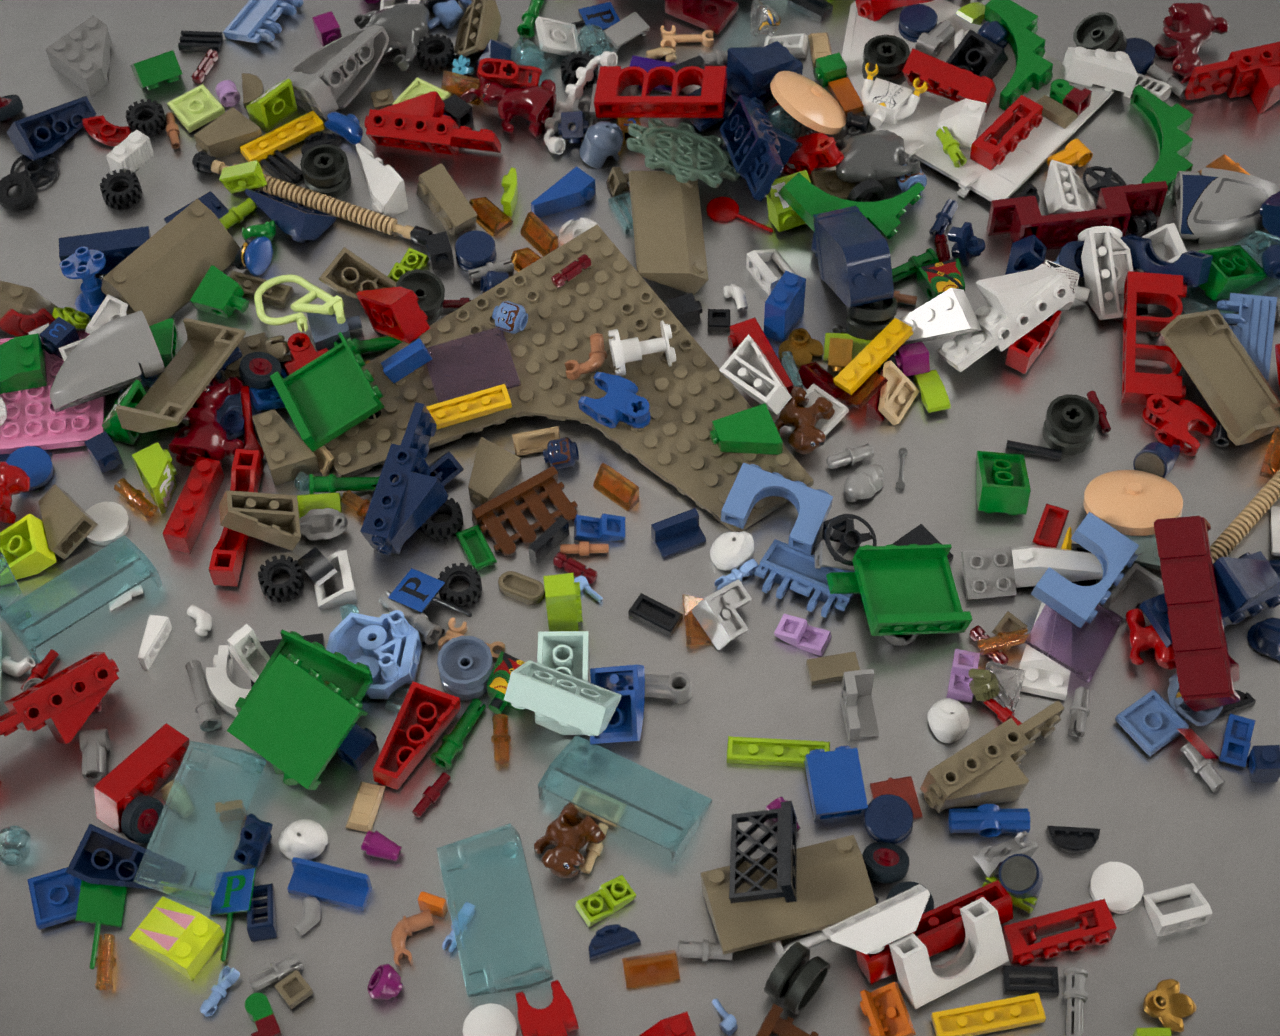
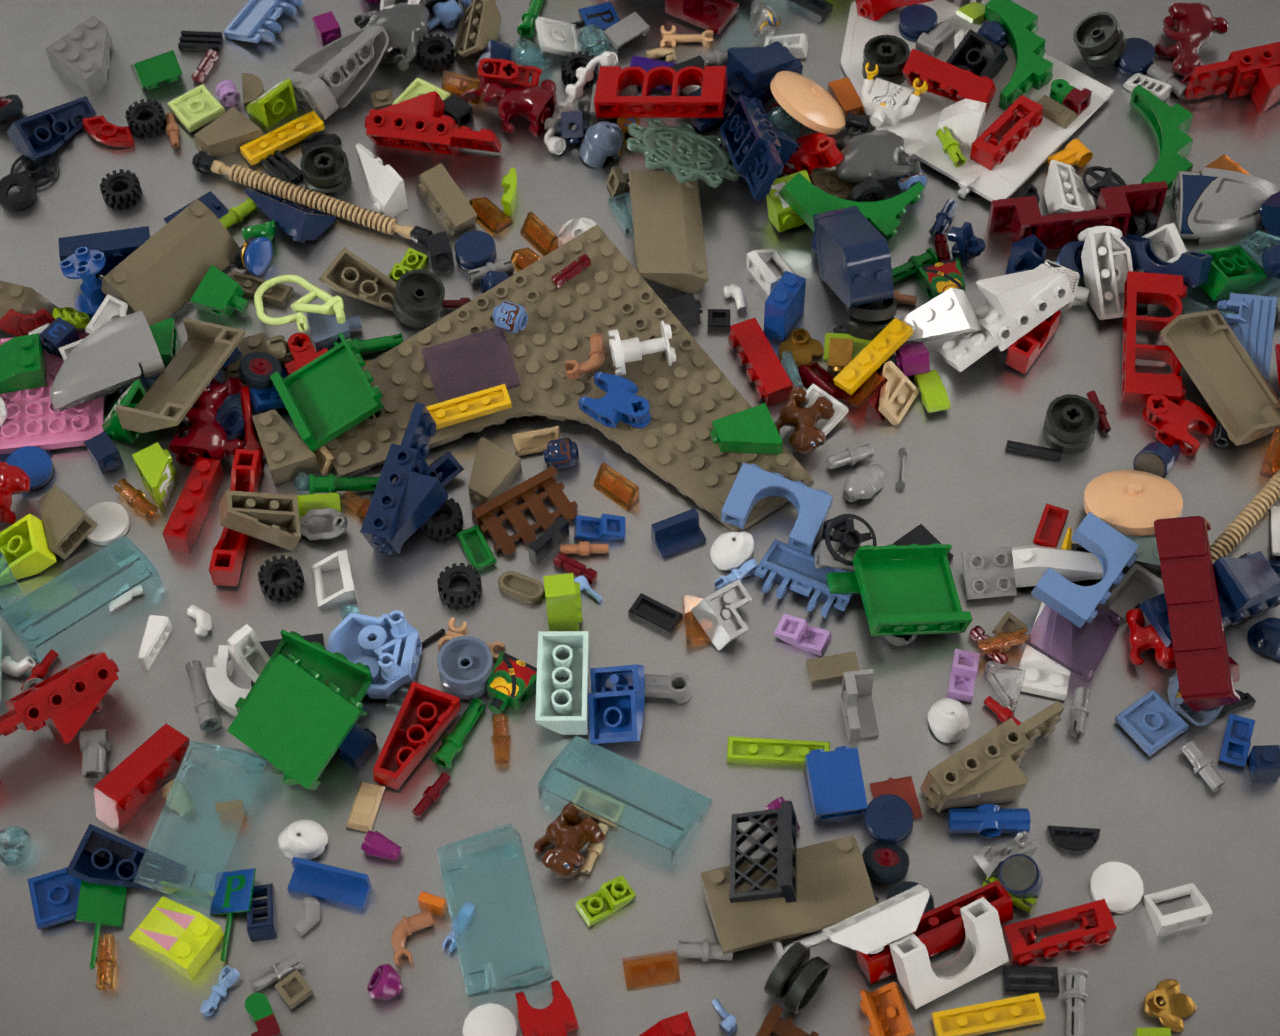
(130, 153): white brick -> none
(141, 818): black wheel -> none
(243, 176): lime slope -> none
(253, 841): dark blue hips -> none
(316, 566): black slope -> none
(345, 126): blue piece -> none
(394, 312): red slope -> none
(406, 361): blue panel -> none
(419, 590): blue piece -> none
(425, 628): light grey pin -> none
(462, 66): medium azure plant -> none
(561, 698): light aqua slope -> none
(565, 194): blue slope -> none
(612, 940): dark blue tile -> none
(726, 210): red piece -> none
(755, 376): white wedge -> none
(819, 46): tan tile -> none
(829, 69): green brick -> none
(984, 684): olive piece -> none
(1002, 483): green slope -> none
(1101, 68): white wedge -> none
(1198, 743): red sticker -> none

